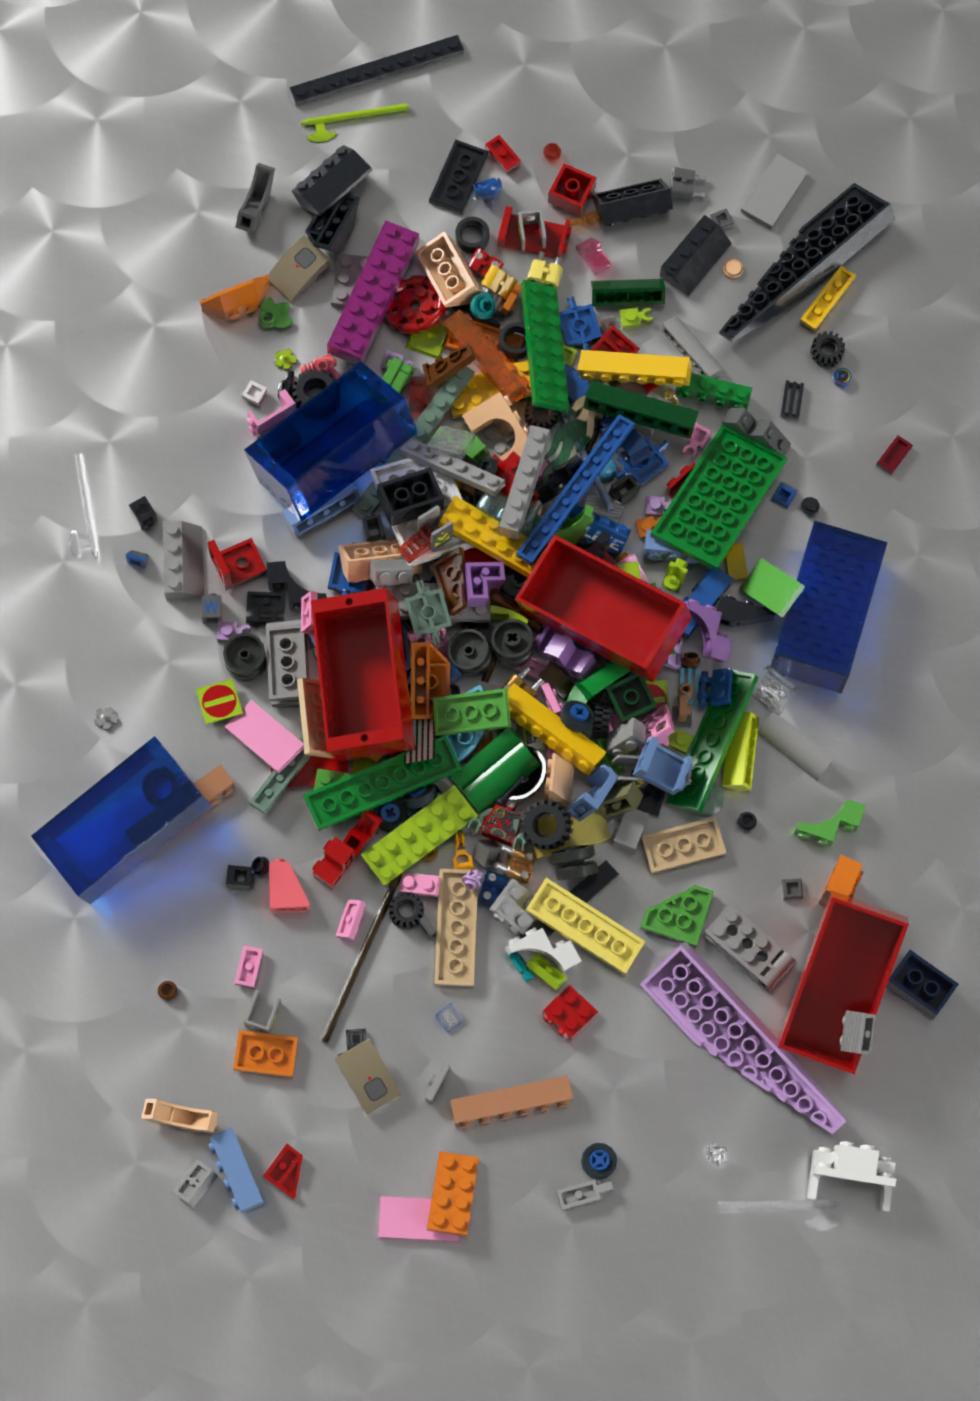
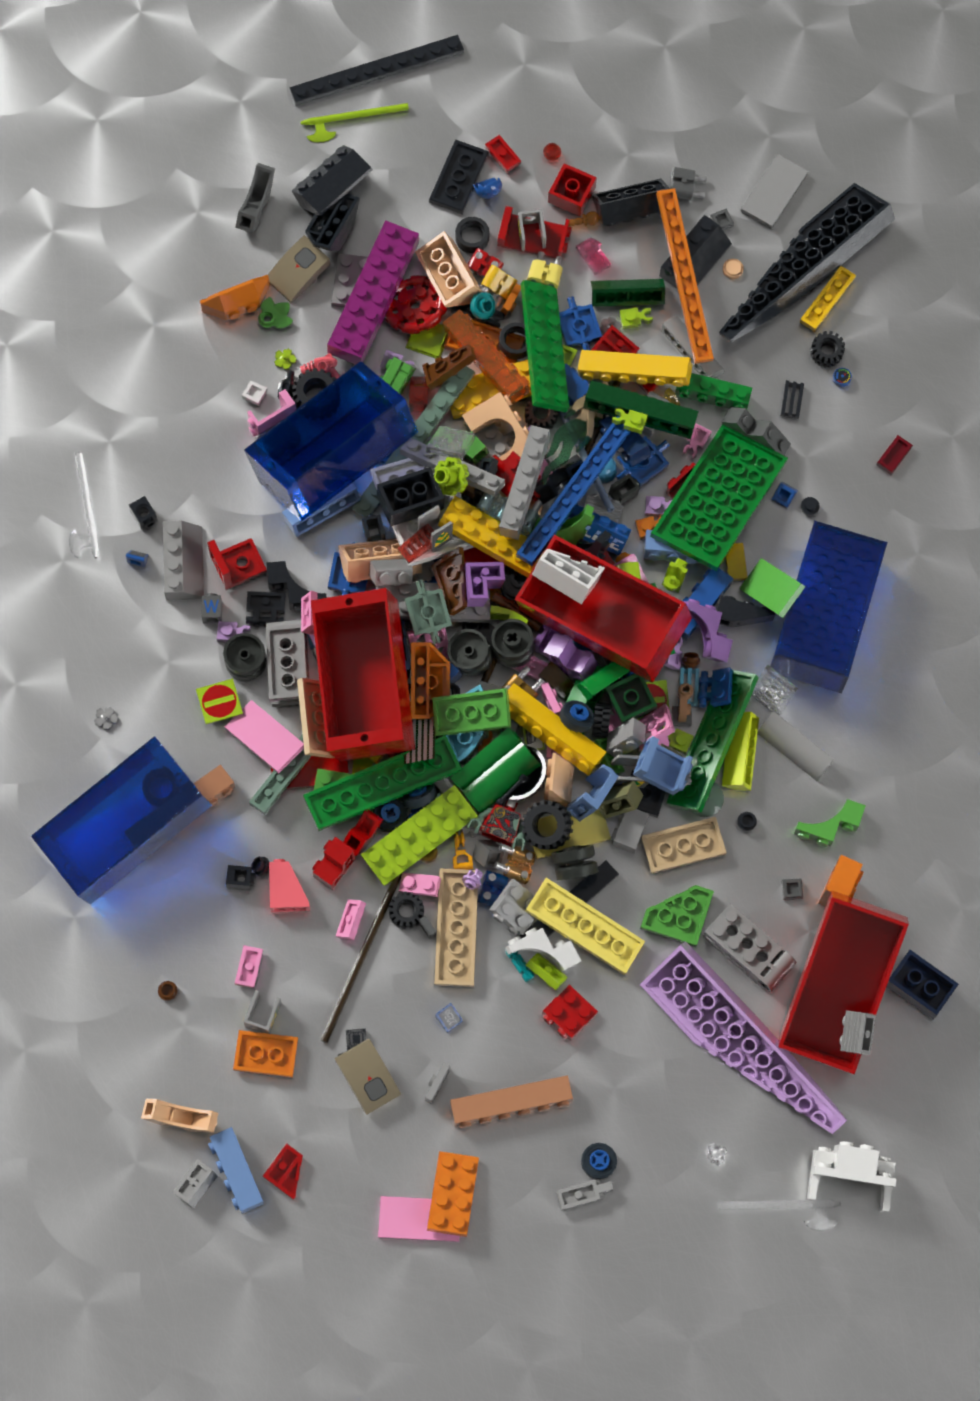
(451, 476): none -> lime plant
(567, 575): none -> white wedge
(632, 421): none -> lime plate
(684, 276): none -> orange plate

